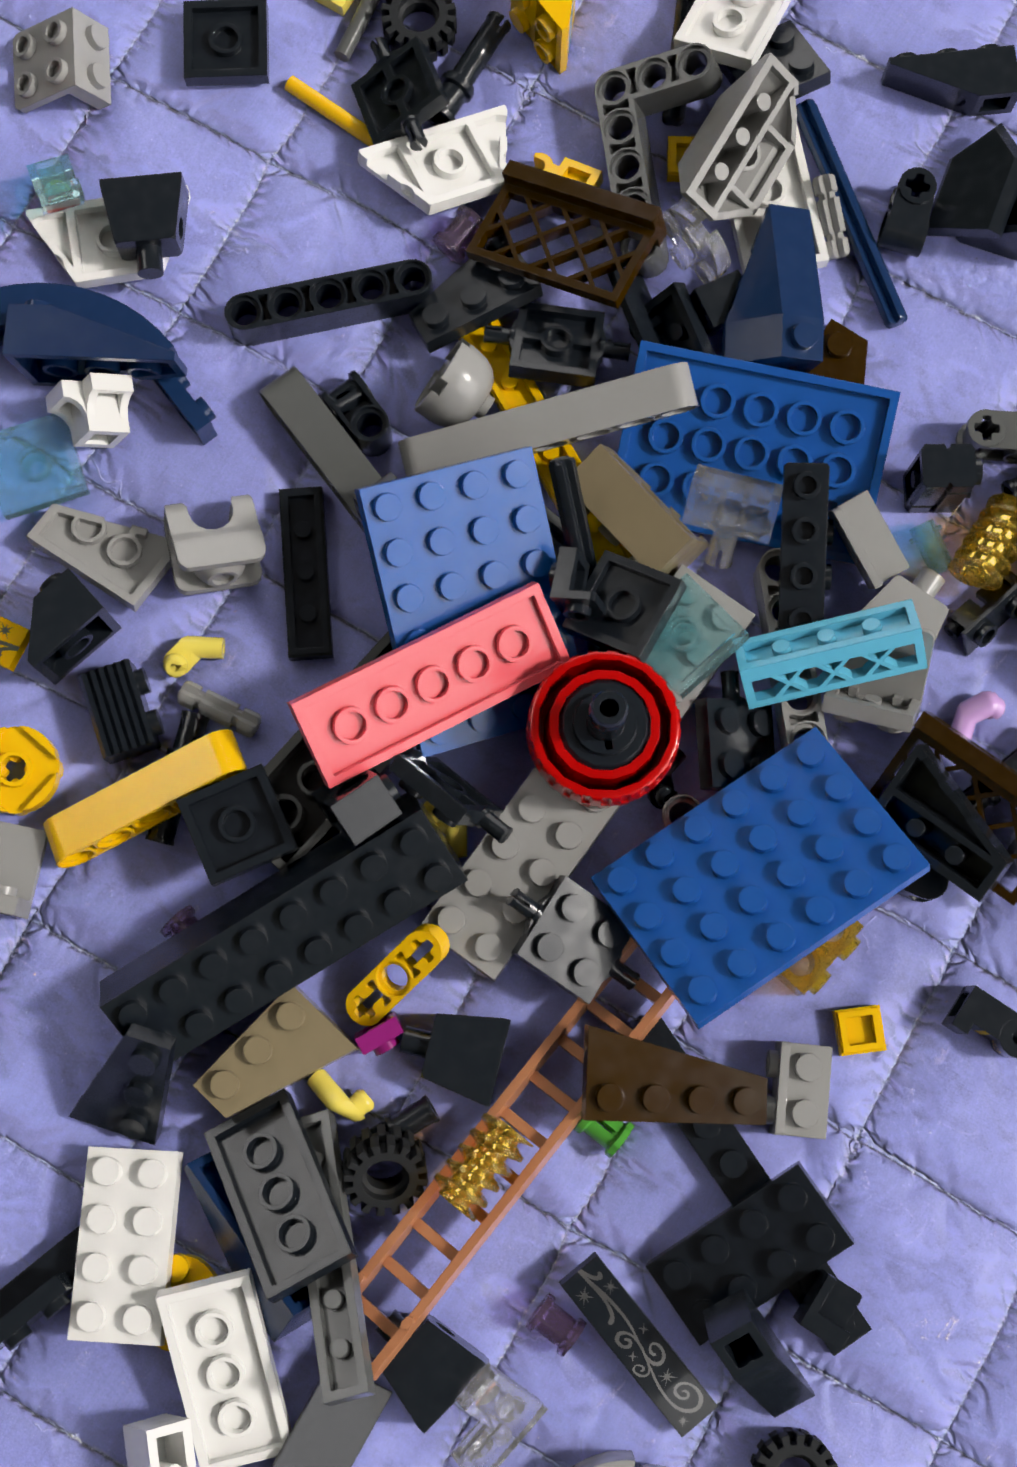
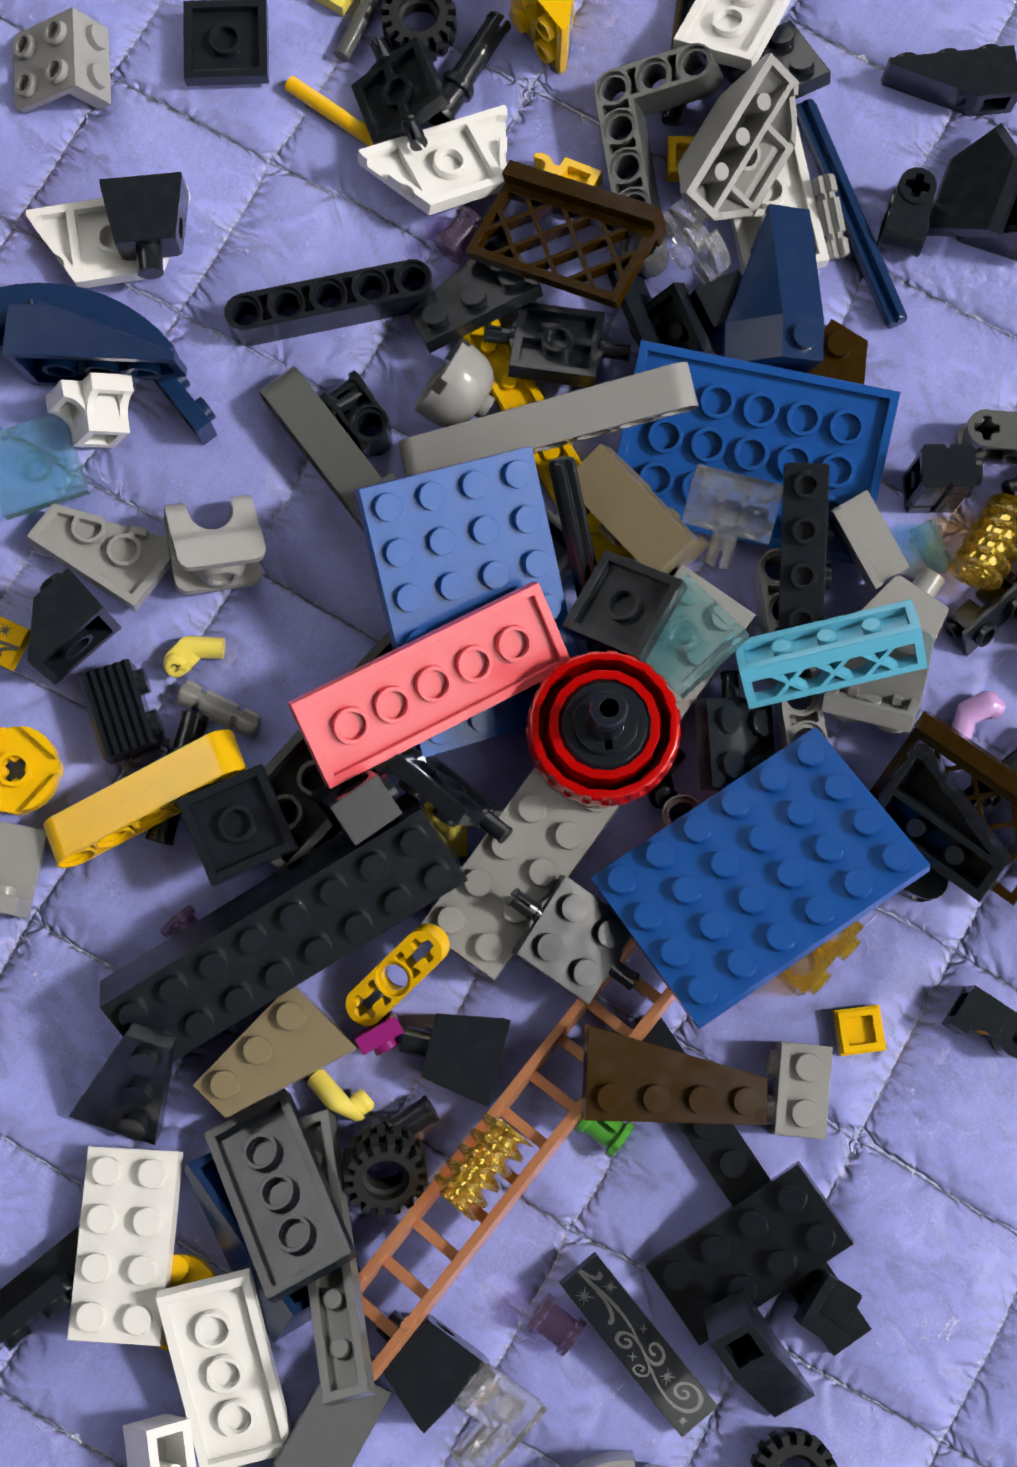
(55, 184): clear light blue slope -> none
(306, 573): black tile -> none
(568, 586): black bracket -> none

